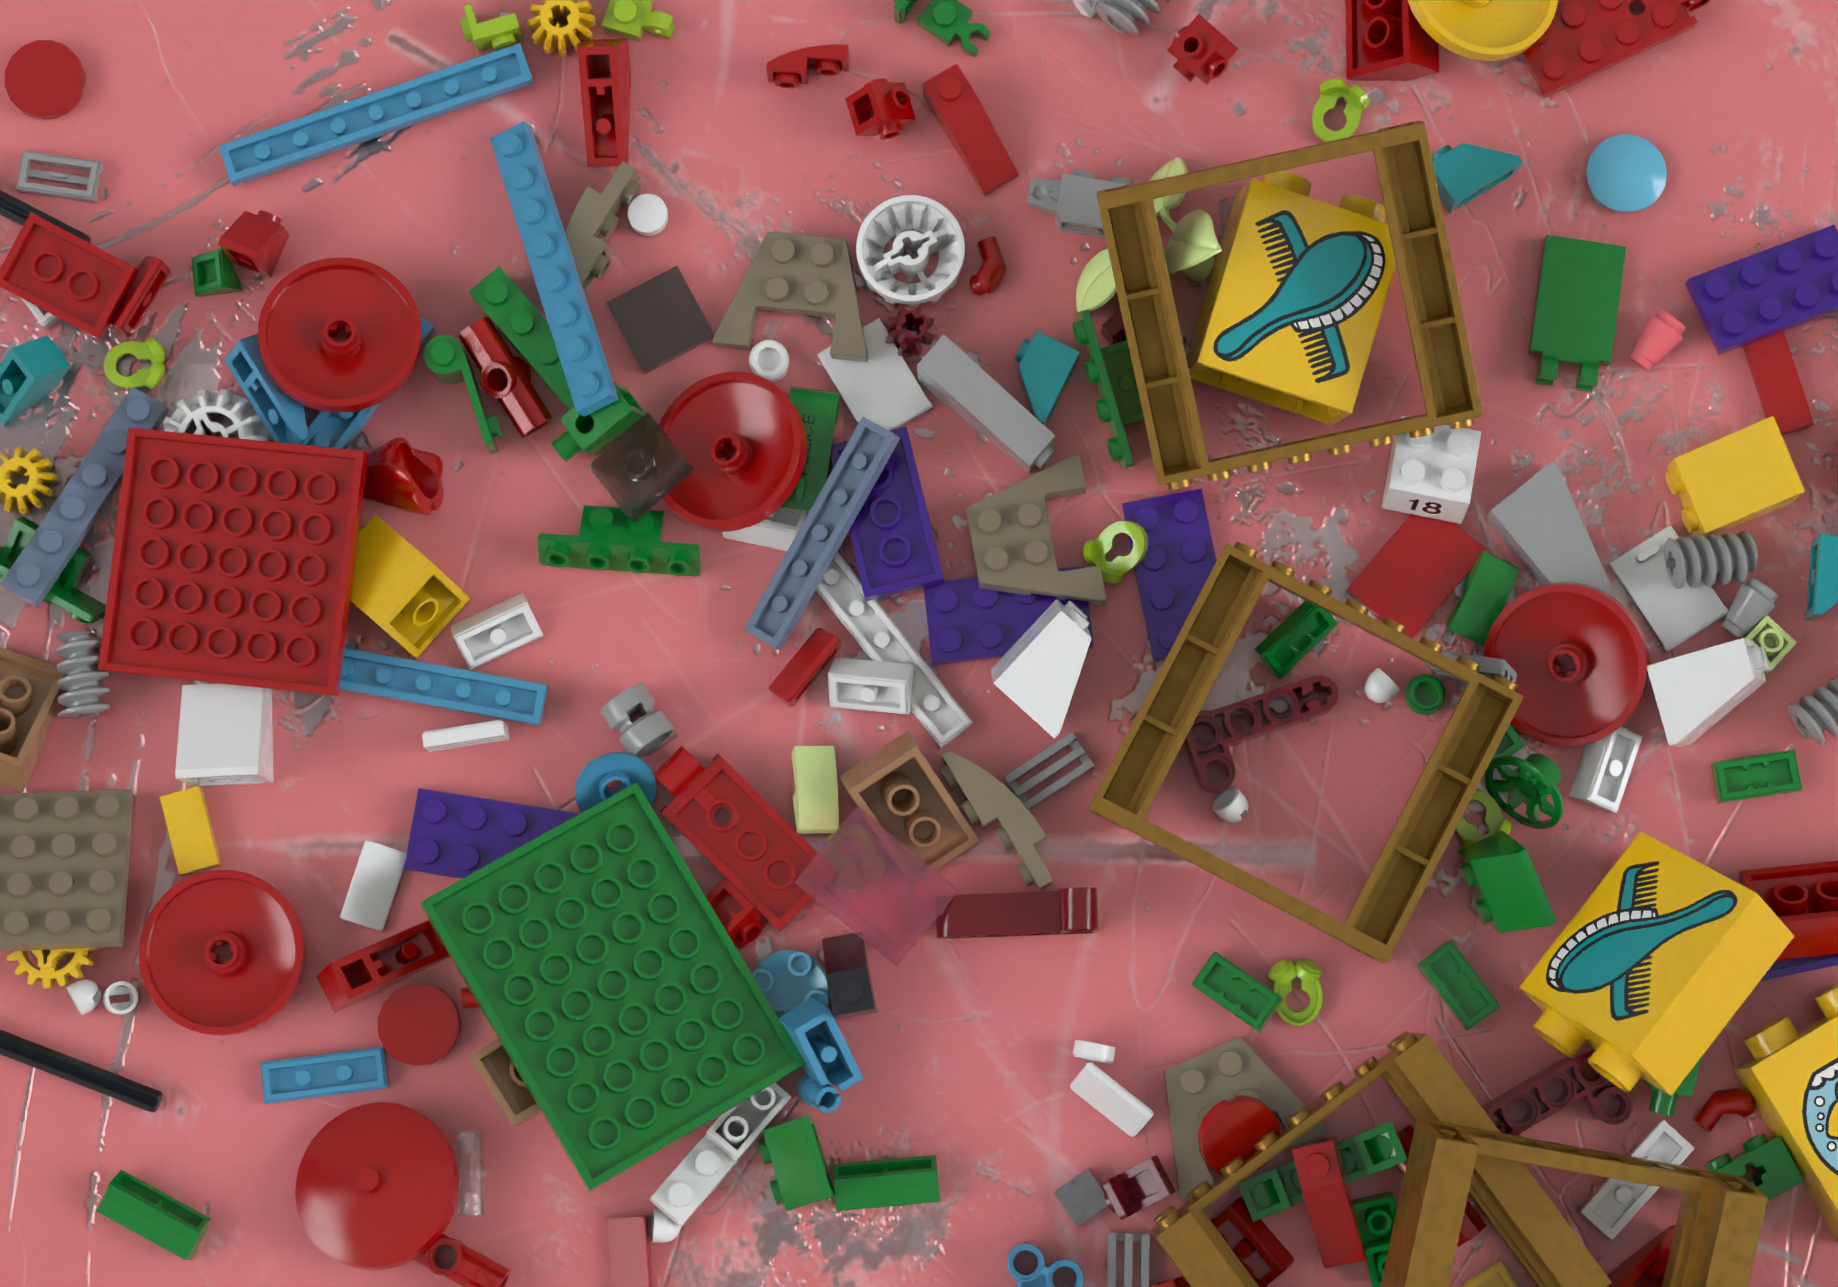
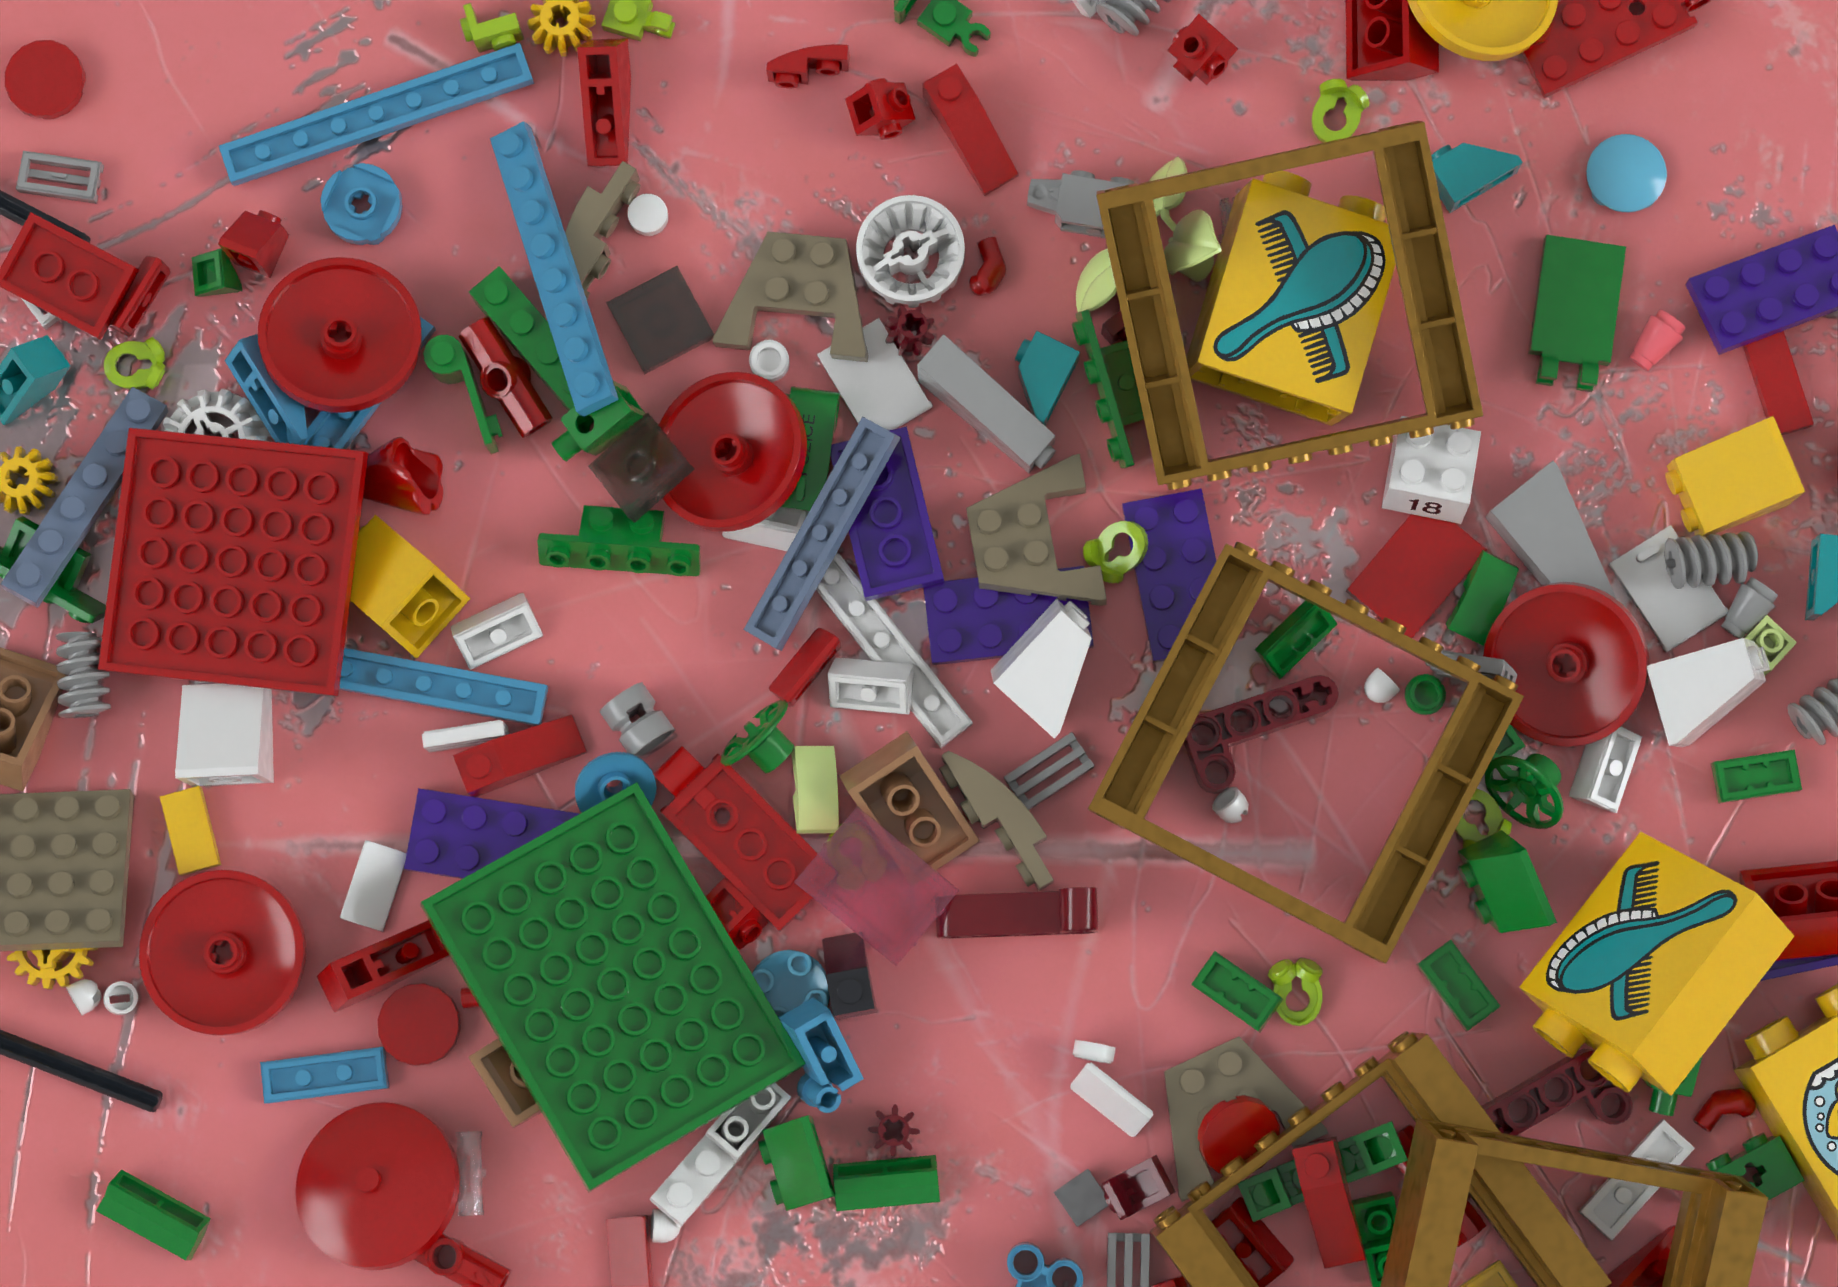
(355, 182): none -> dark azure plate
(519, 755): none -> red slope
(765, 743): none -> green wheel
(906, 1130): none -> dark red gear

